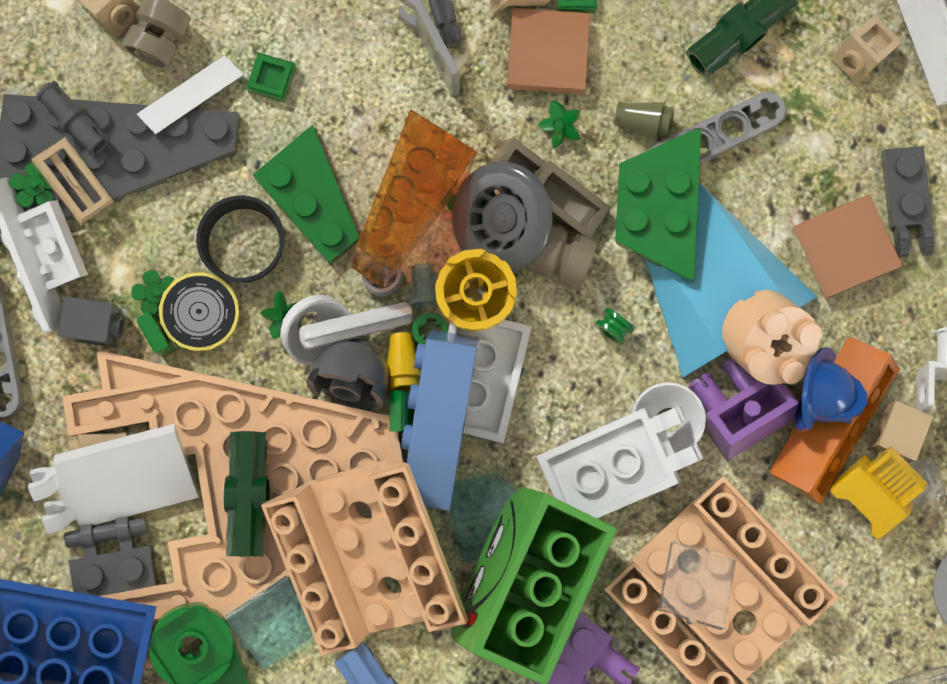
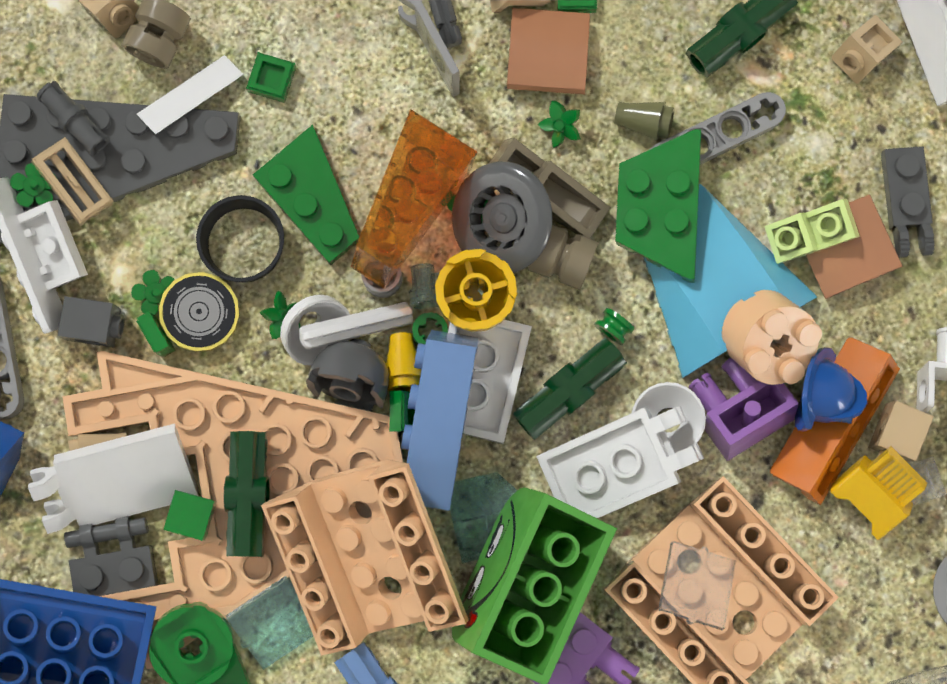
(190, 515): none -> green tile
(569, 388): none -> dark green piece
(812, 231): none -> yellowish green slope

